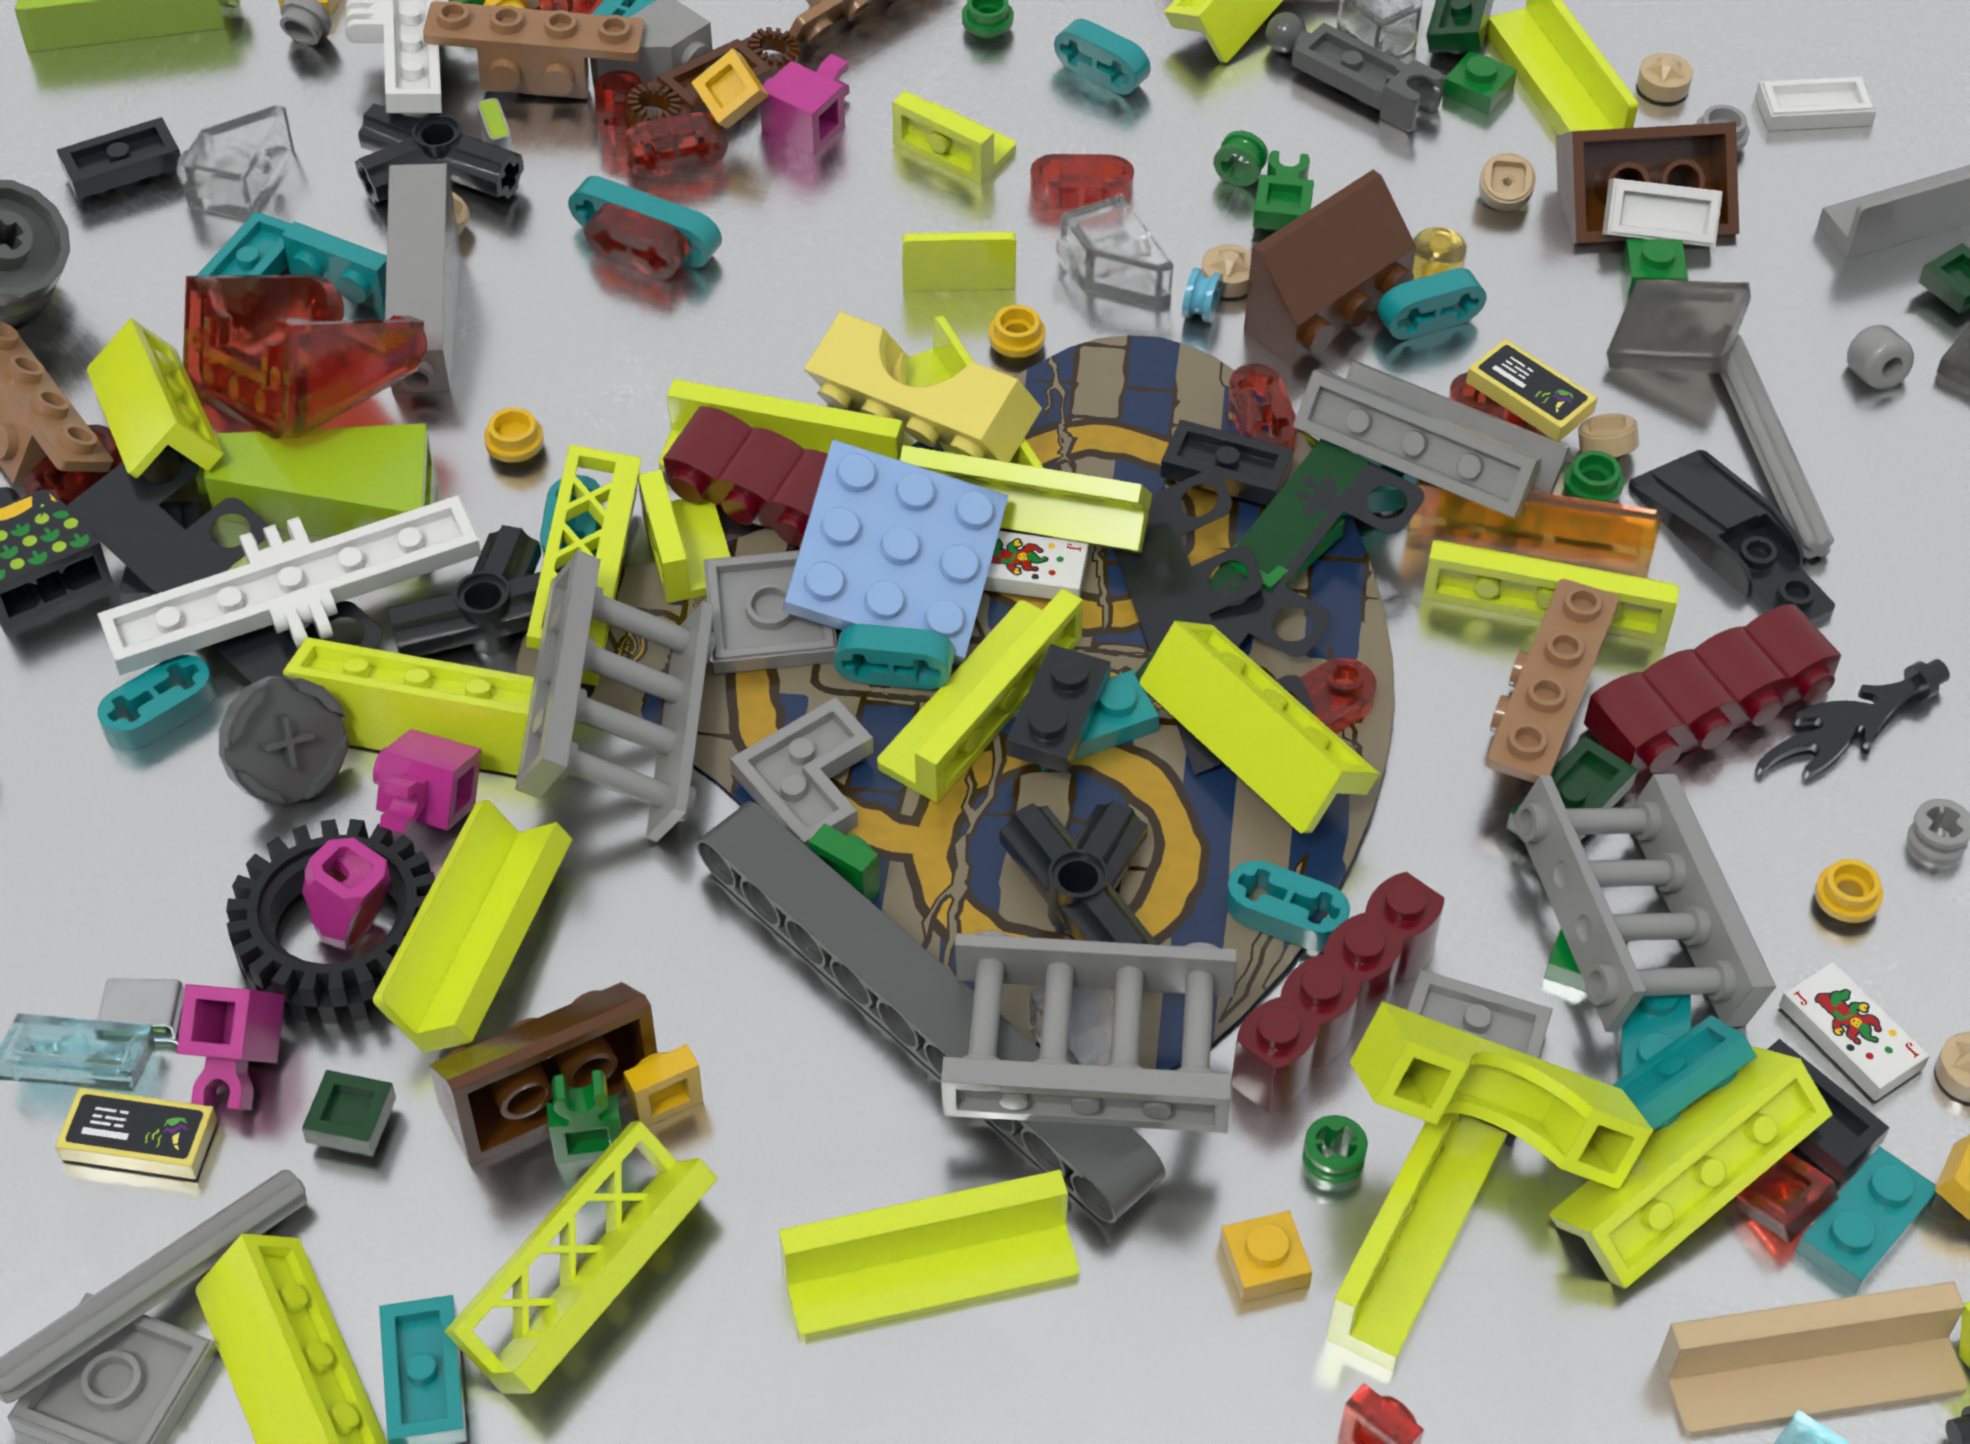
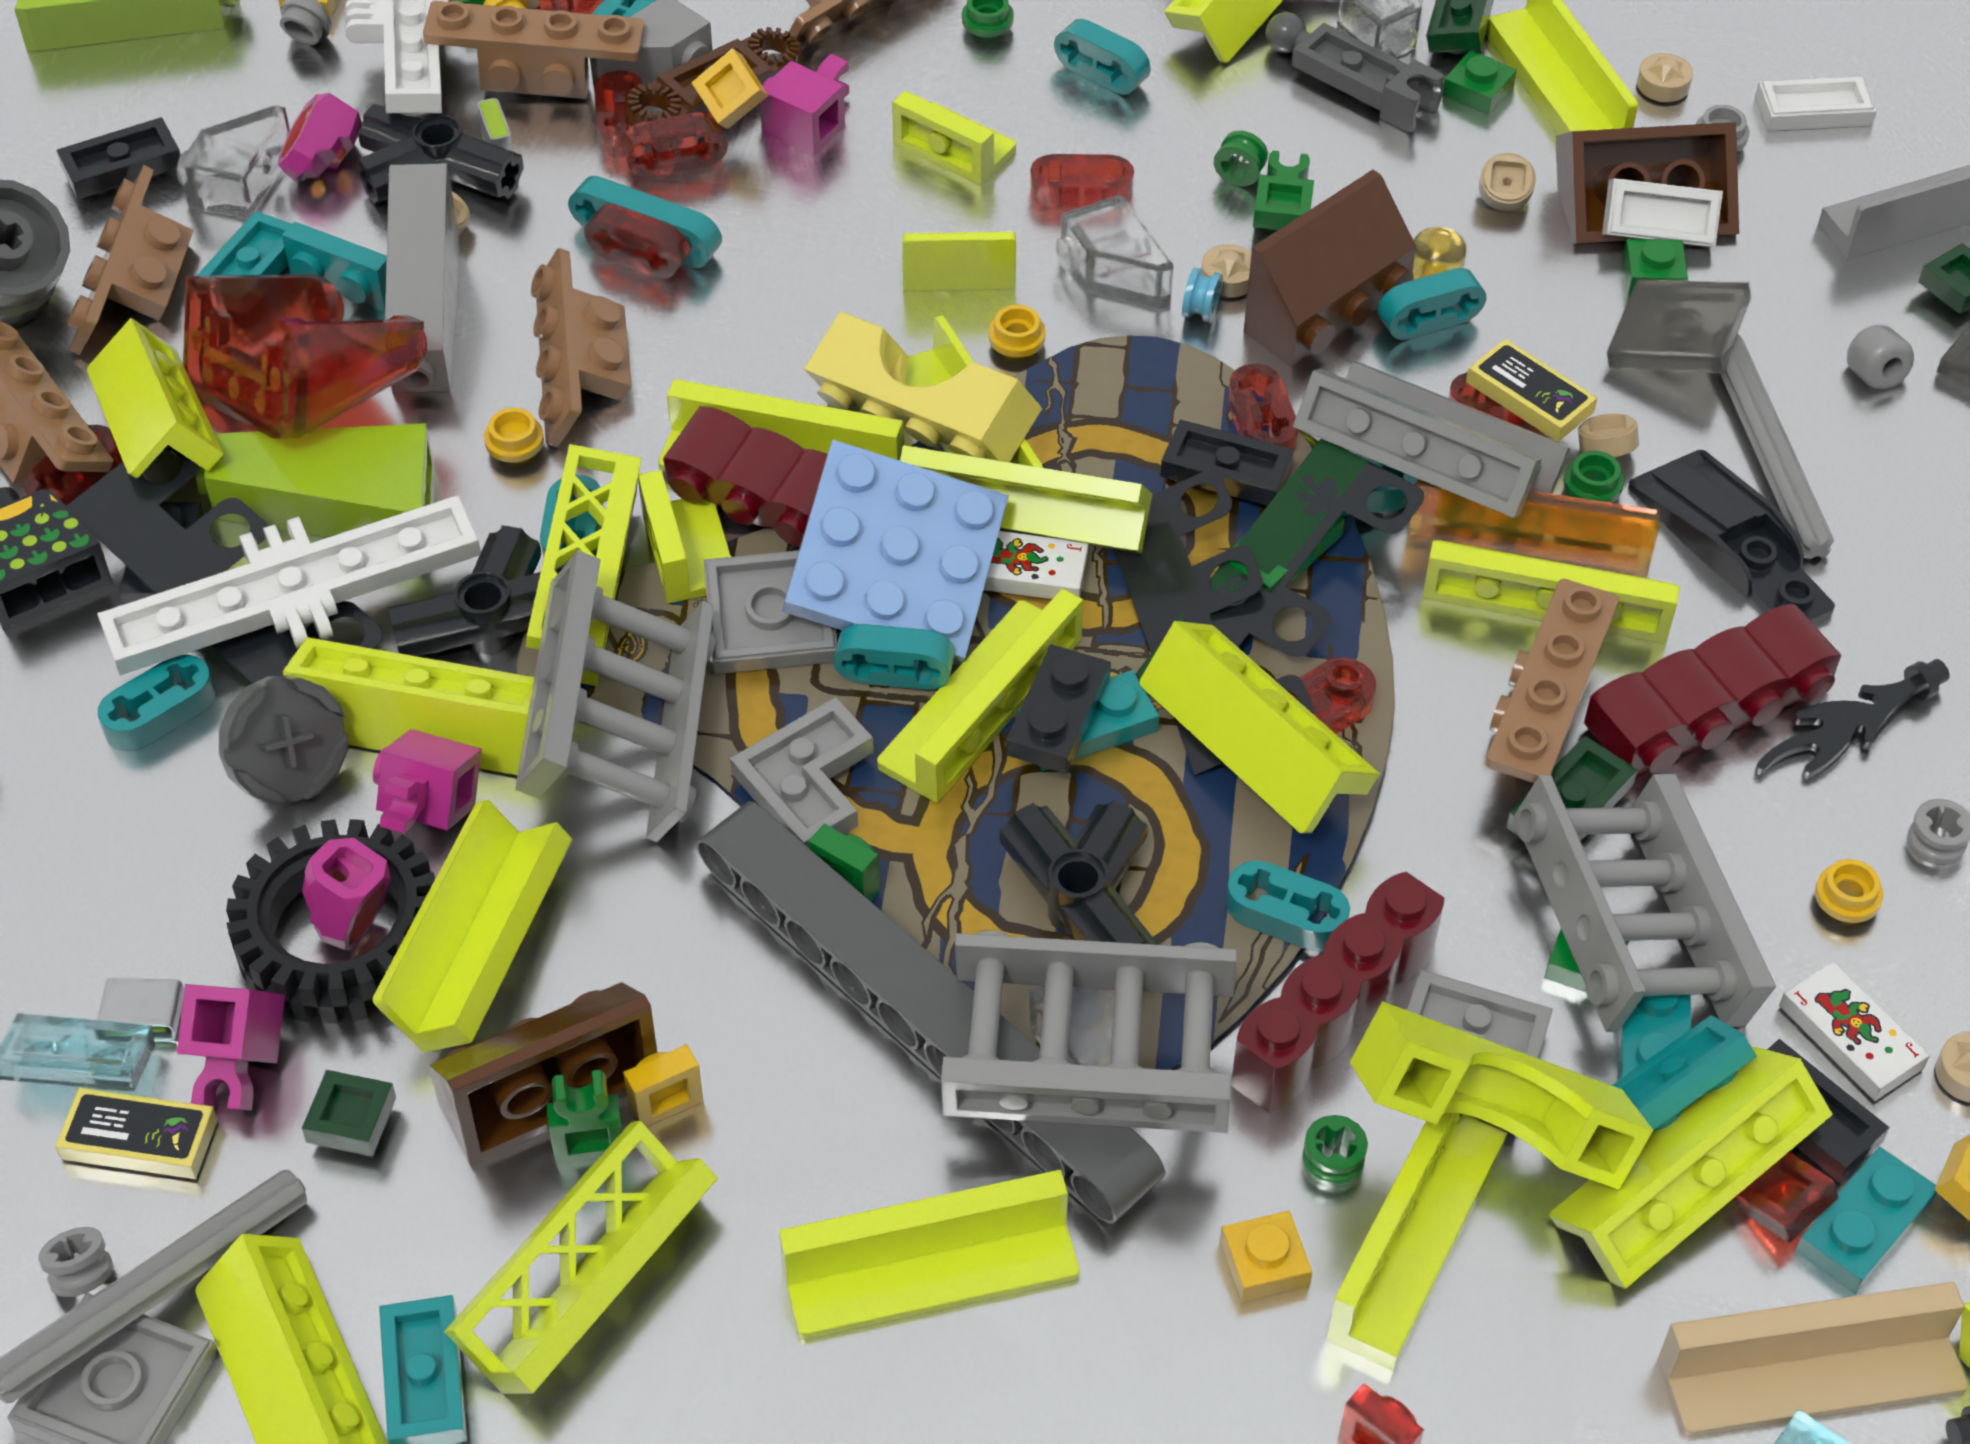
(76, 1261): none -> light grey bush
(138, 263): none -> medium nougat bracket
(319, 138): none -> dark pink rock
(579, 346): none -> medium nougat bracket

